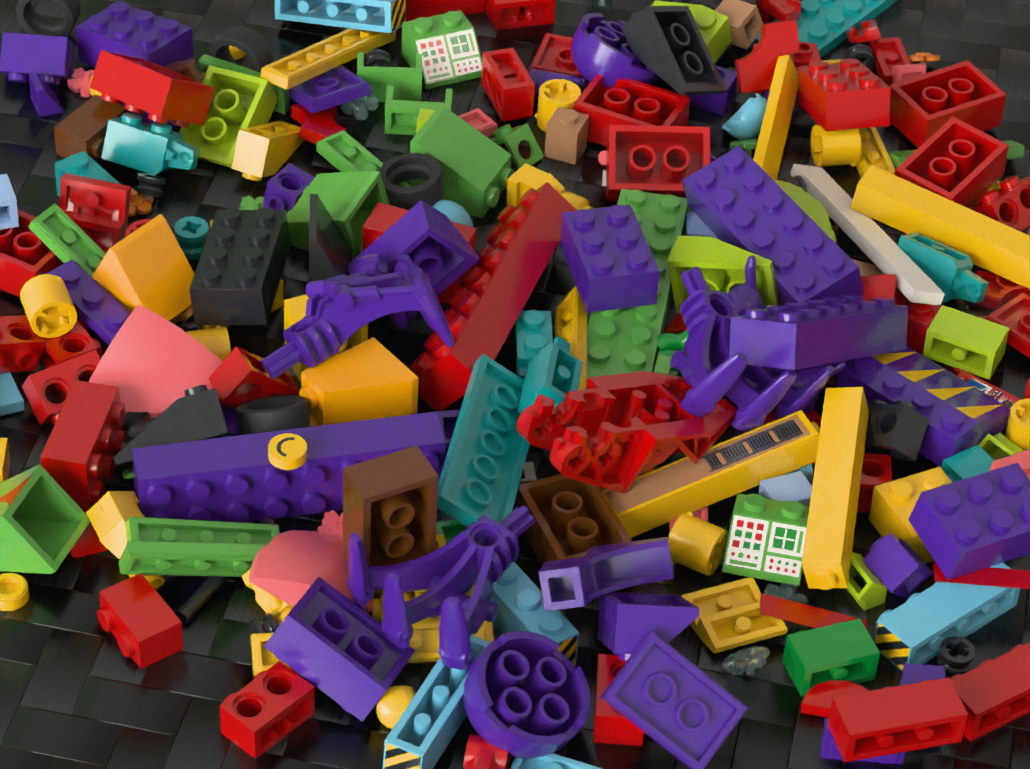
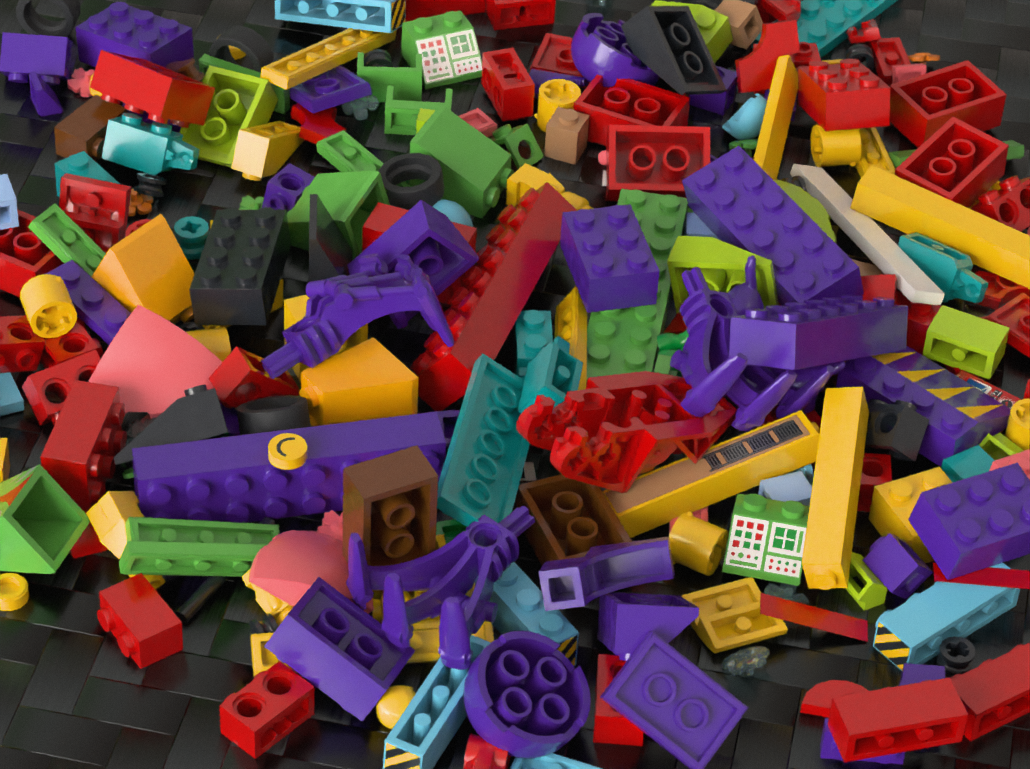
(831, 653): green brick -> none

